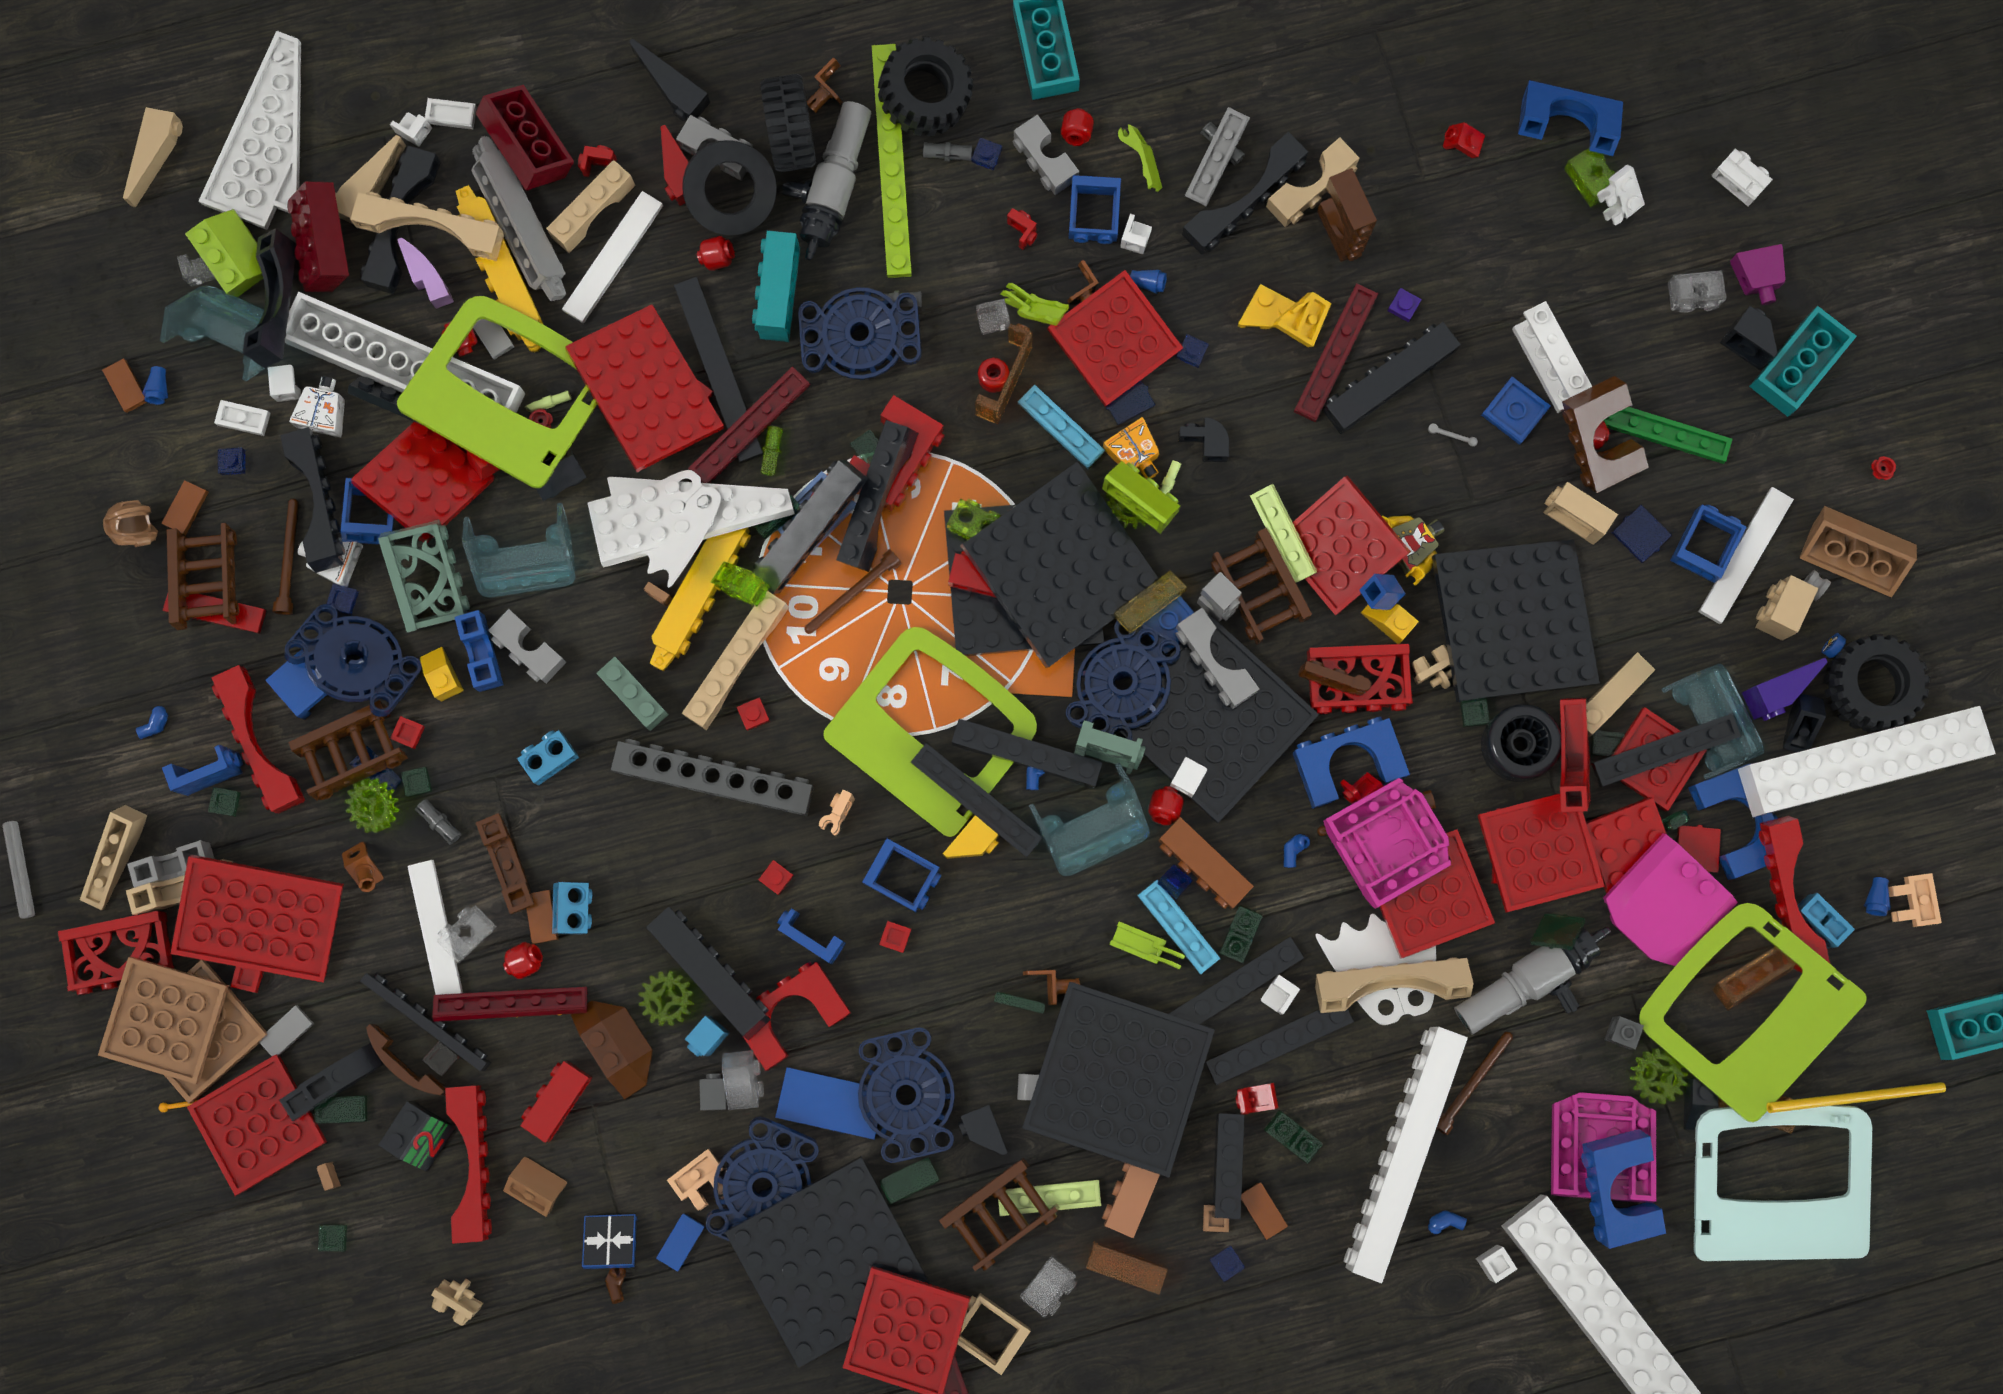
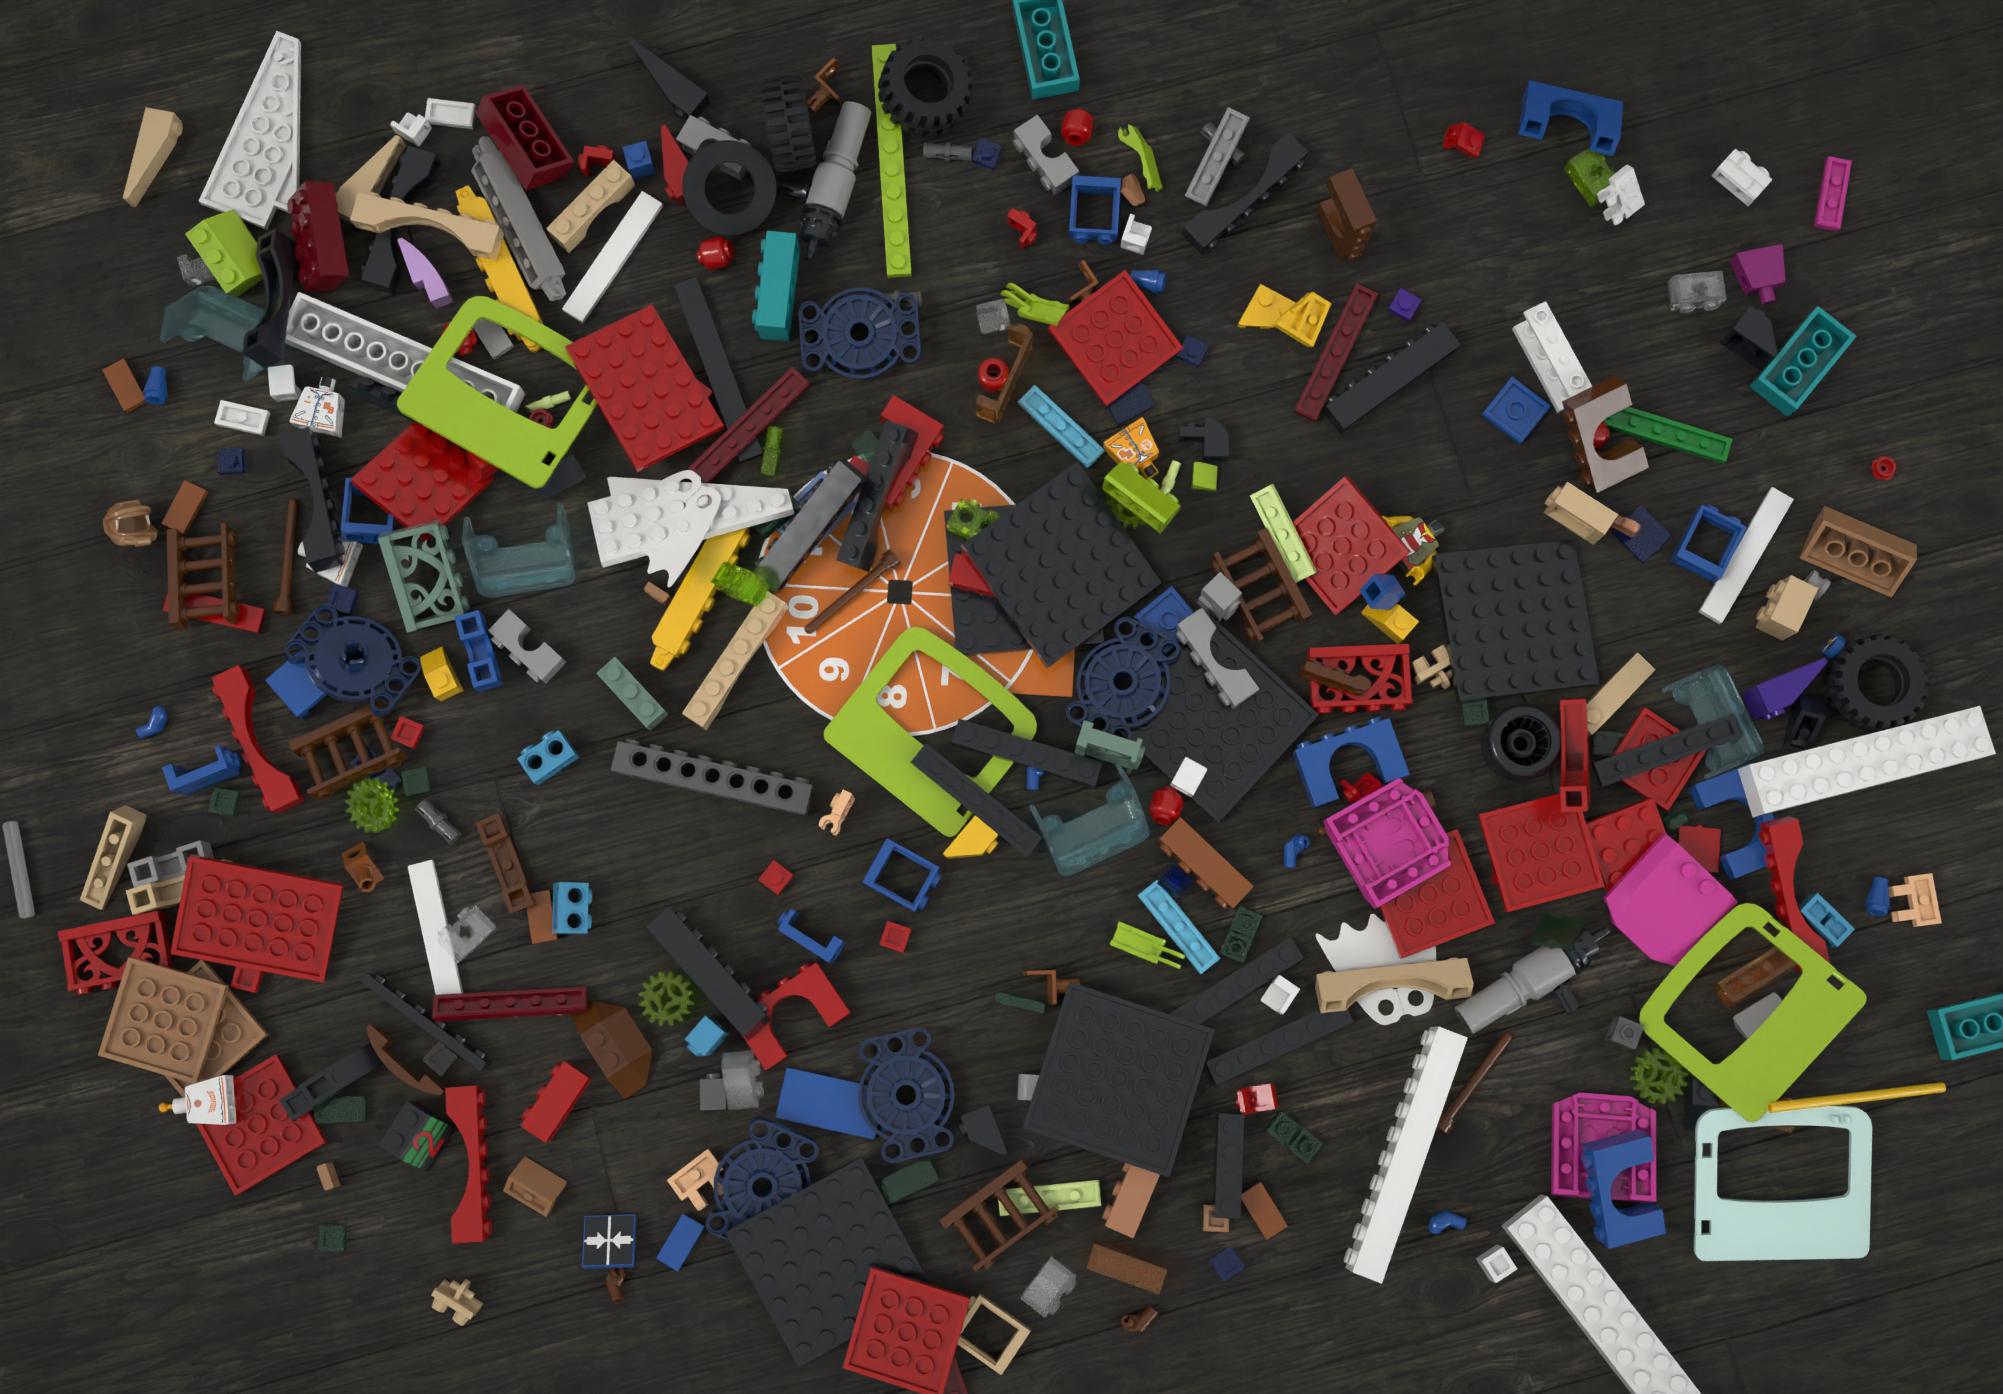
(208, 1102): none -> white torso
(286, 1031): light grey tile -> none
(523, 960): red head -> none
(639, 160): none -> blue brick
(753, 714): red plate -> none
(1131, 190): none -> nougat tile
(1139, 1323): none -> reddish brown arm
(1150, 601): clear yellow plate -> none
(1204, 476): none -> lime slope
(1292, 201): tan arch -> none
(1433, 428): light grey hinge -> none
(1626, 526): none -> nougat tile
(1754, 1016): none -> light grey slope
(1832, 193): none -> dark pink tile

